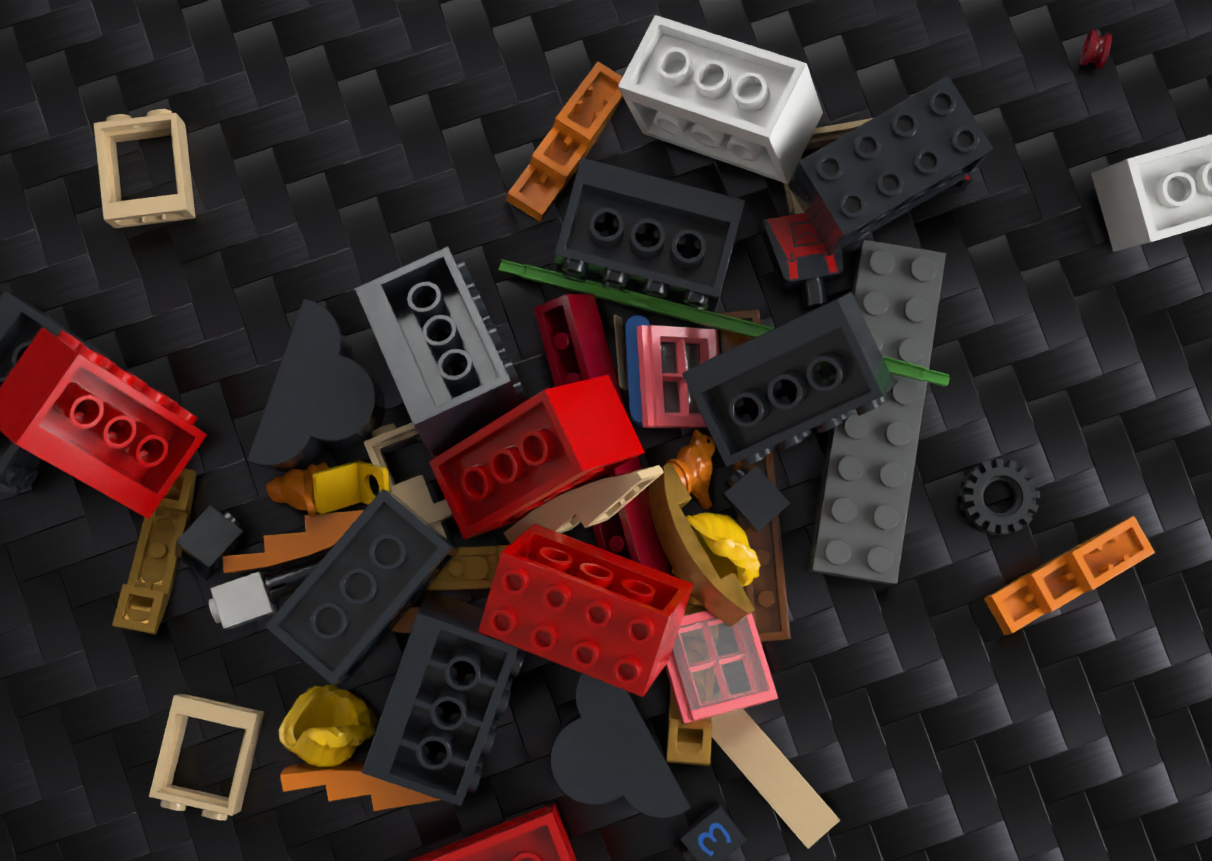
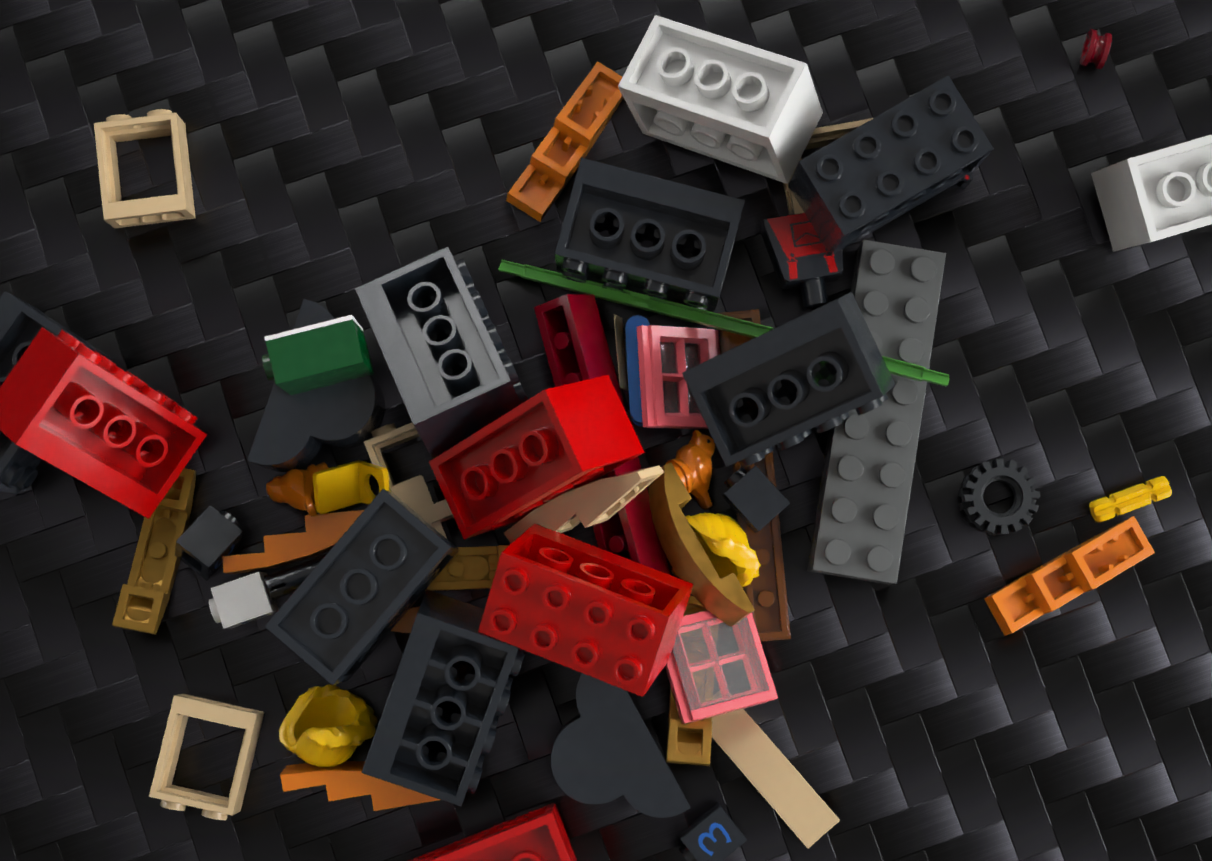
(317, 355): none -> dark green piece
(1130, 499): none -> yellow axle

